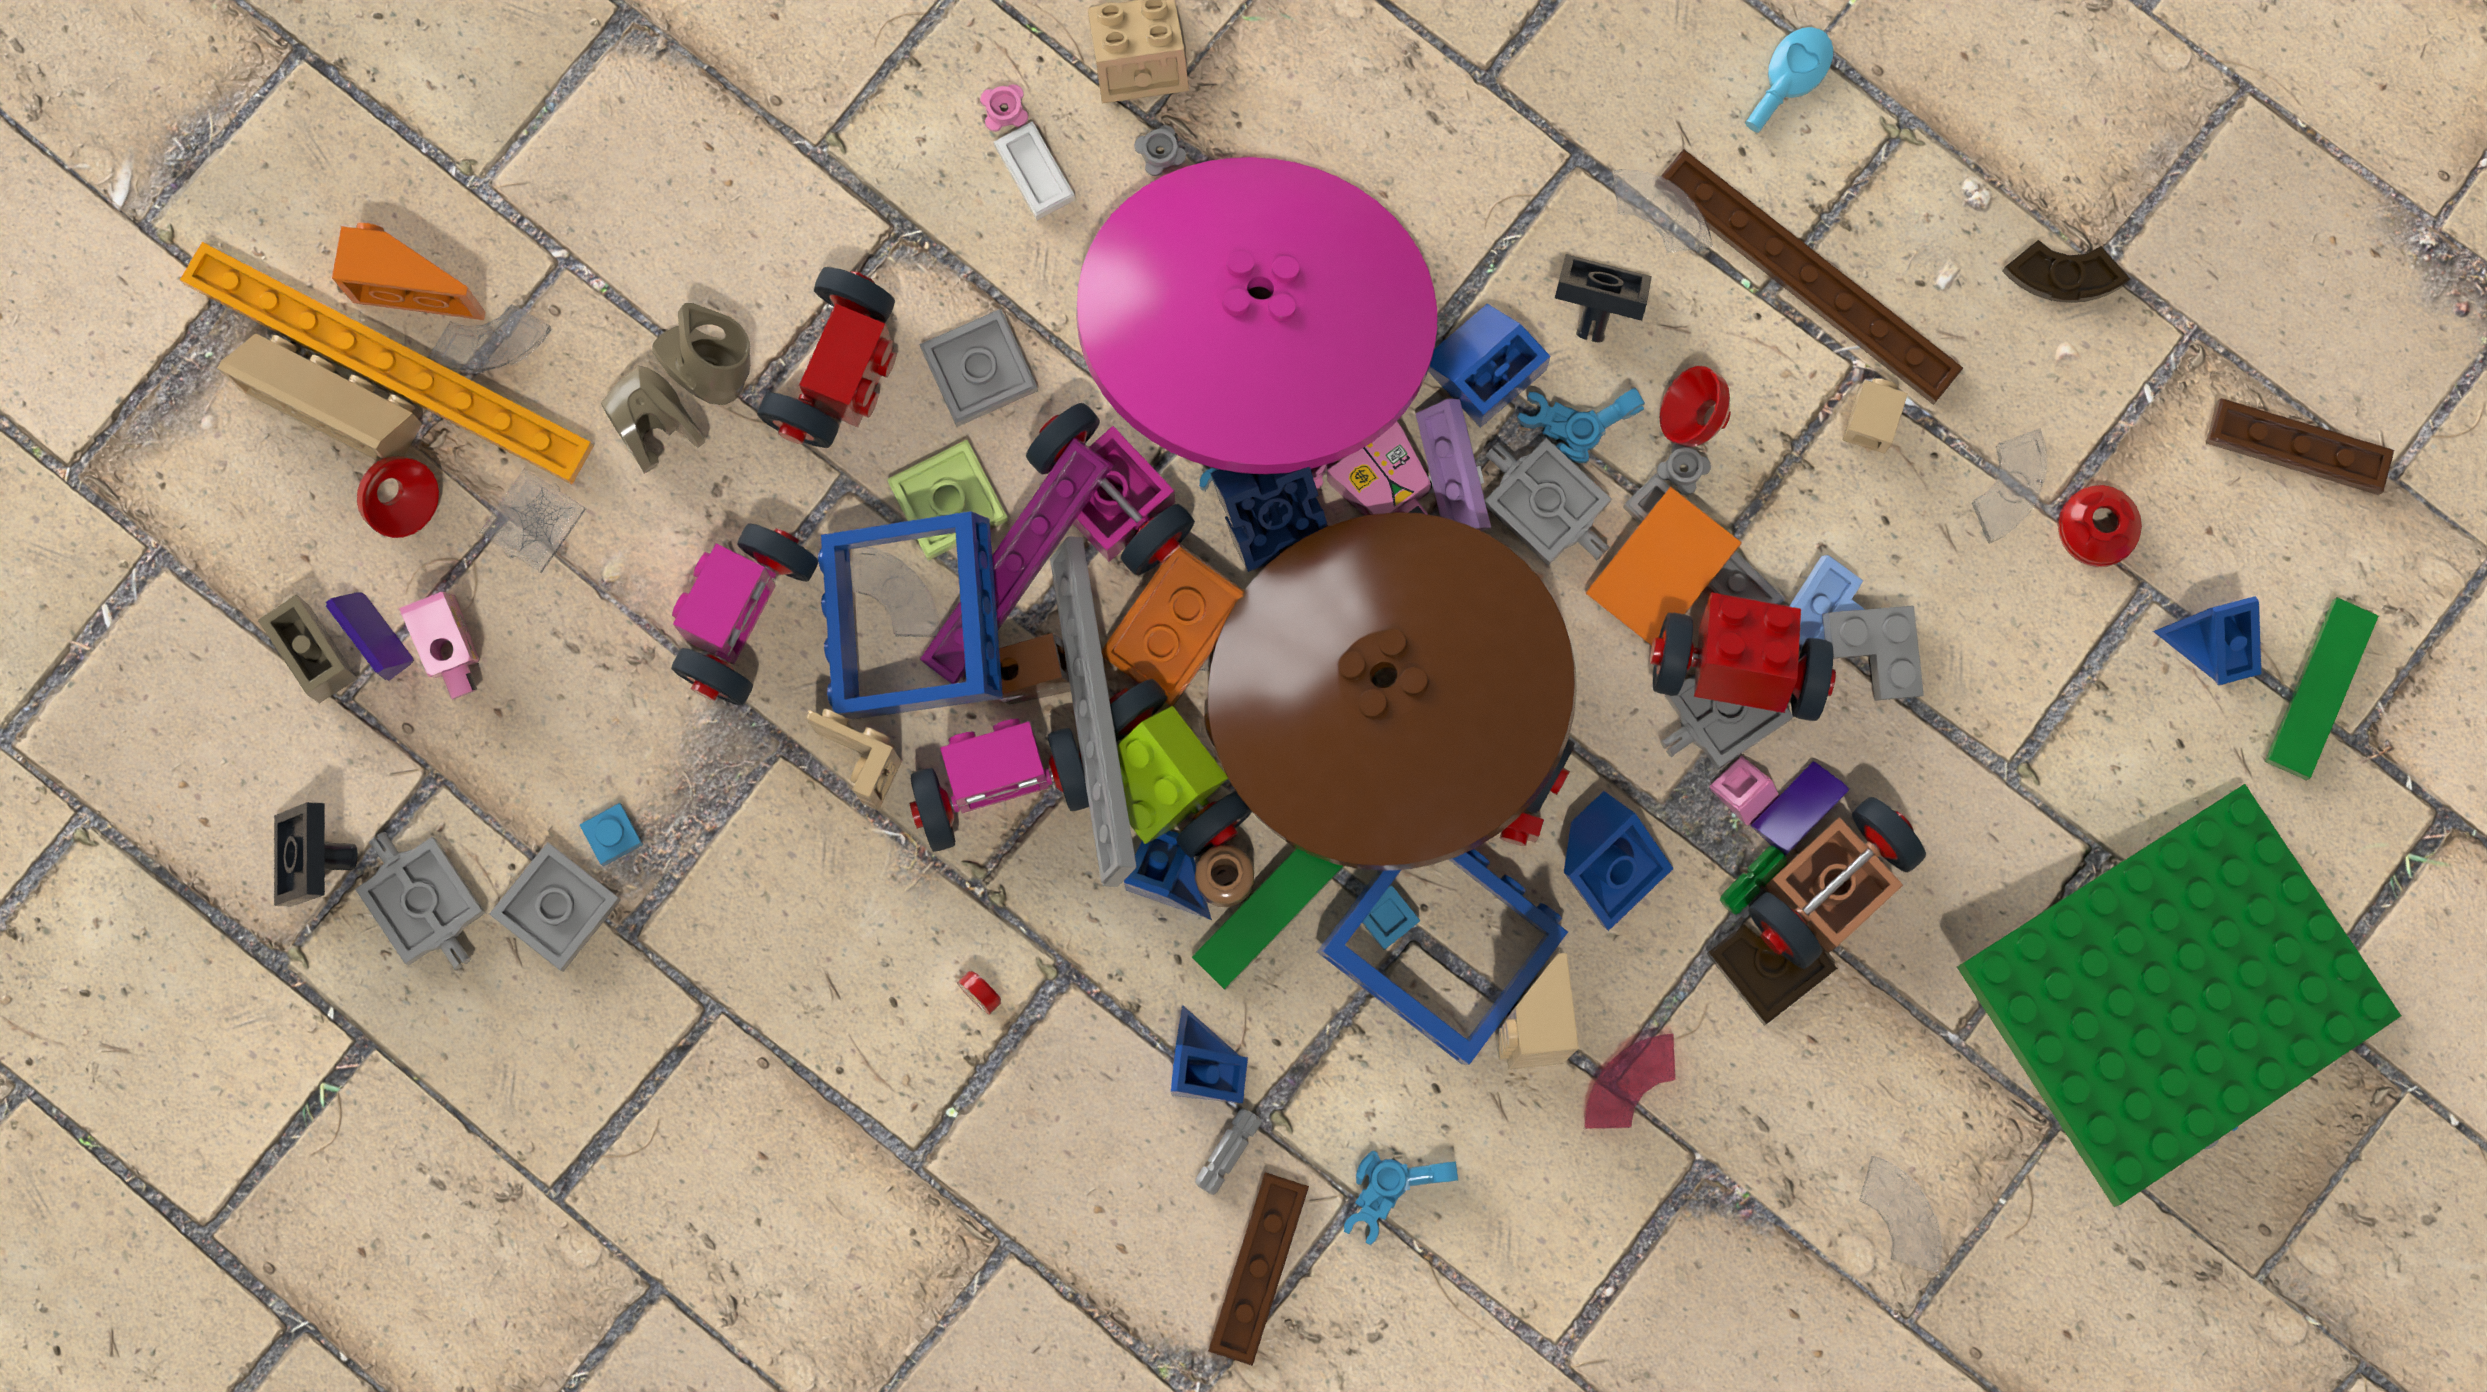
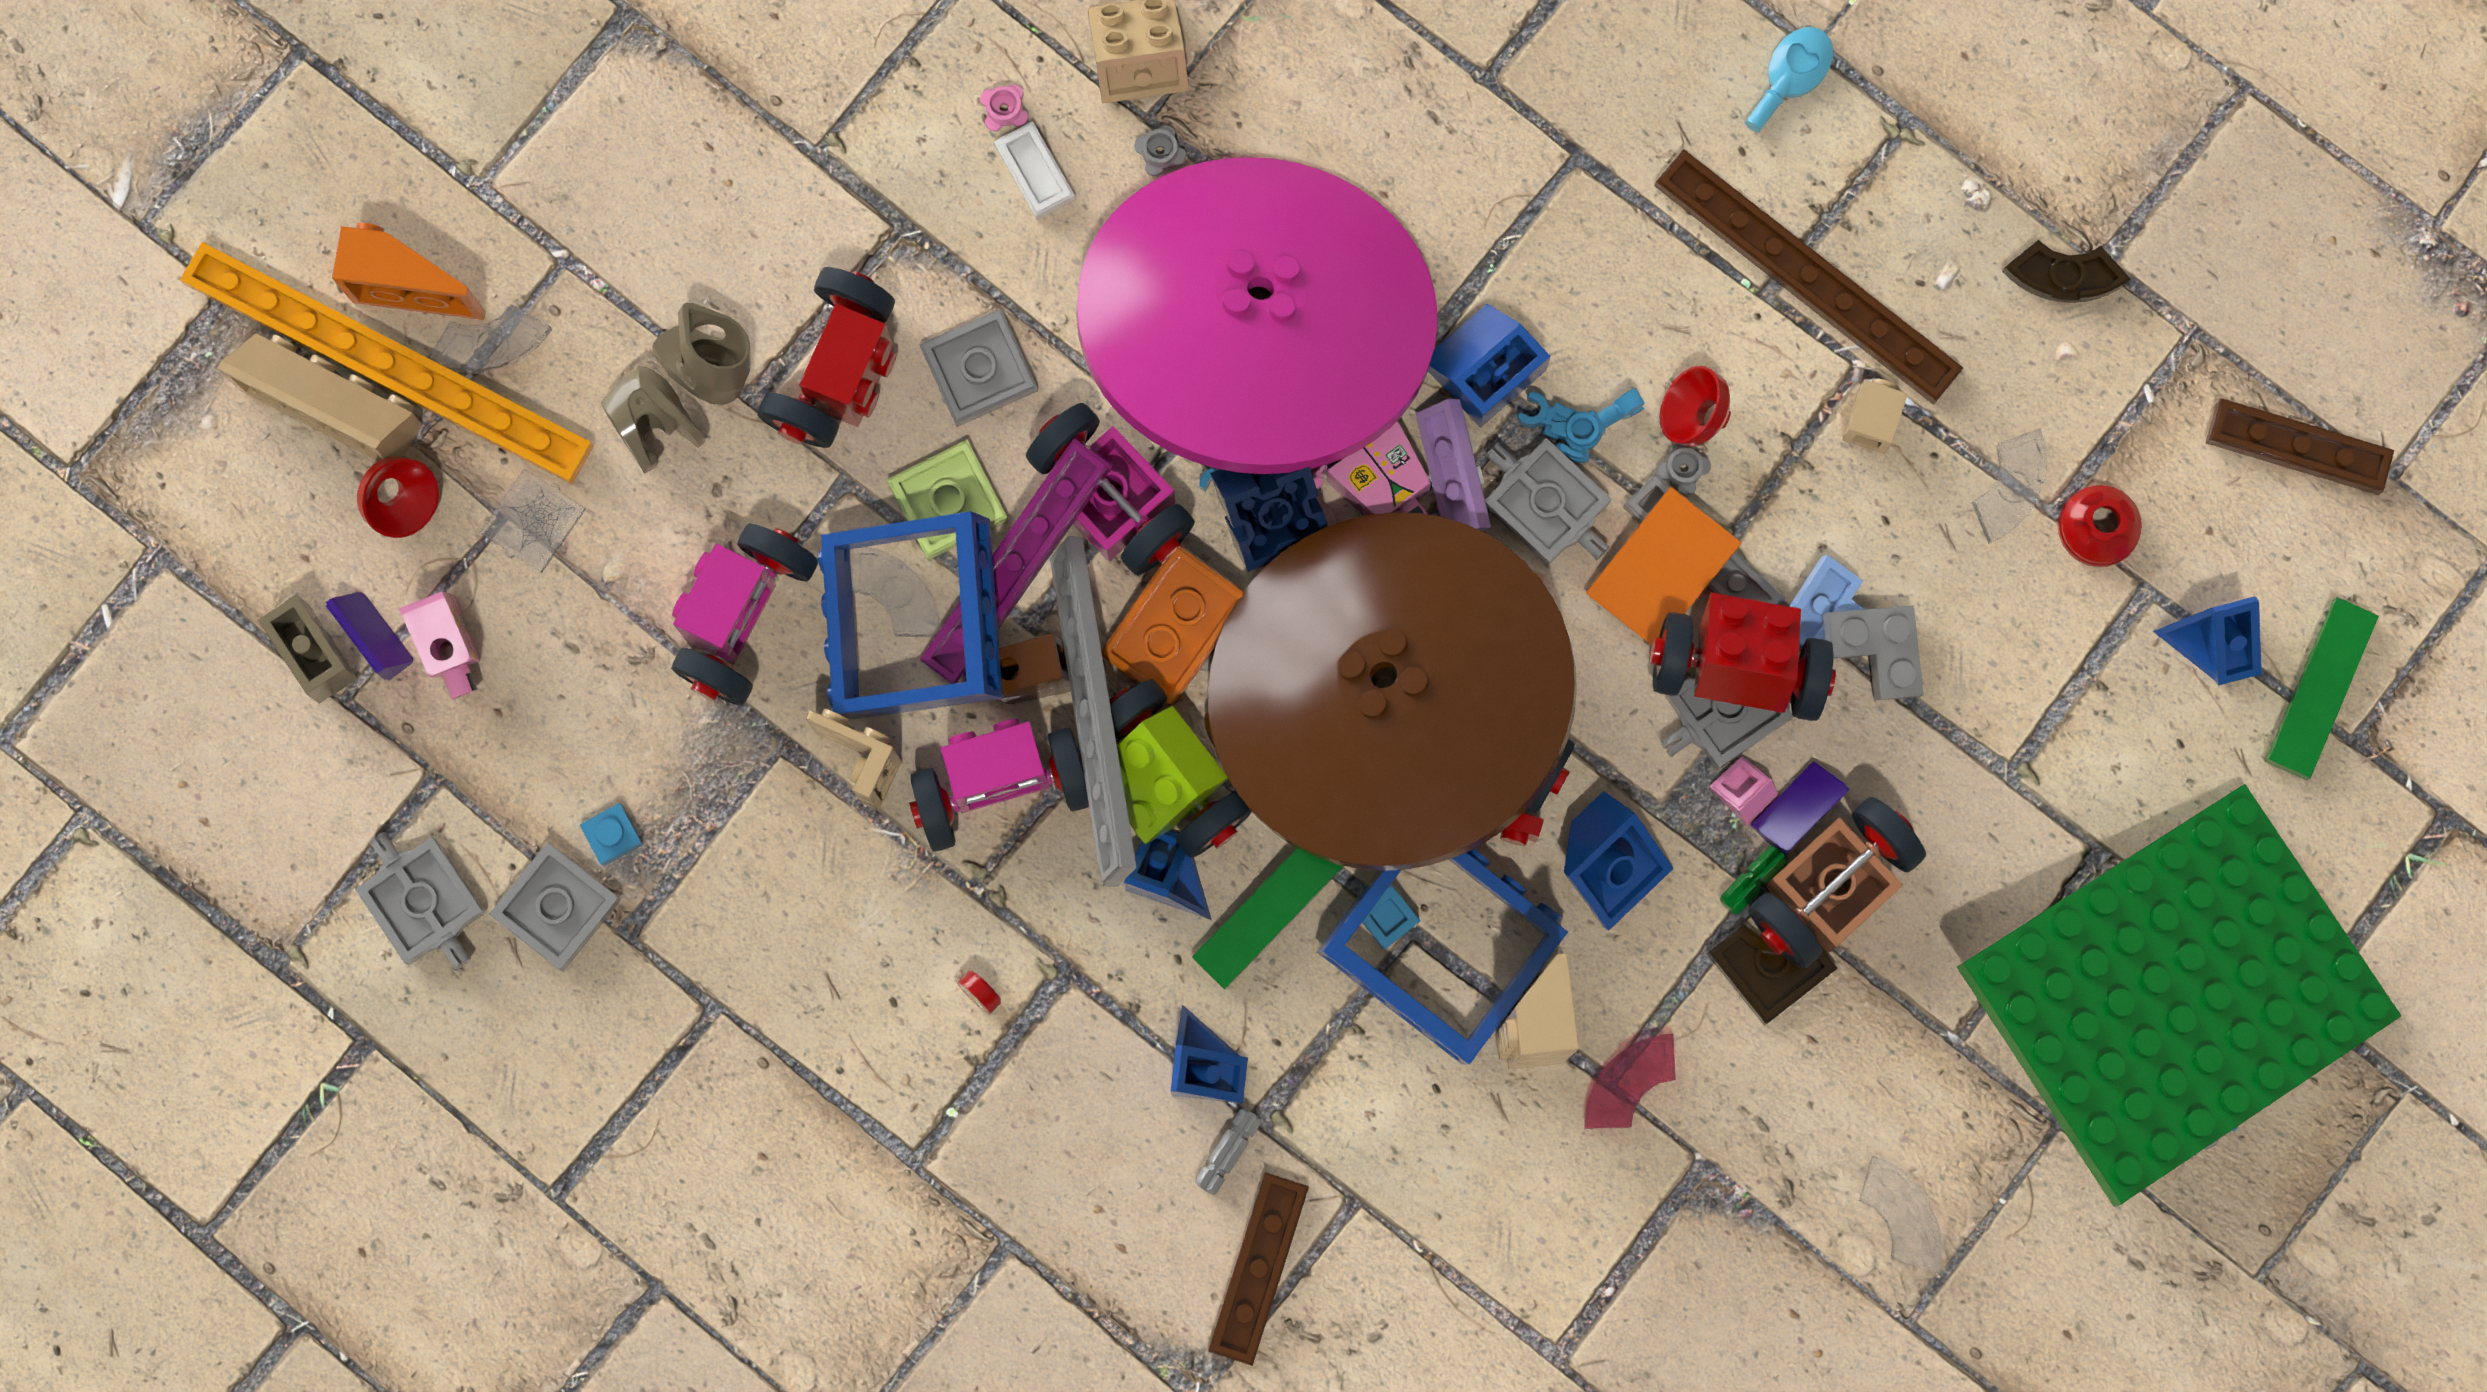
(304, 855): black tile -> none
(1237, 870): medium nougat head -> none
(1387, 1183): dark azure piece -> none
(1602, 291): black tile -> none
(1664, 207): clear tile -> none

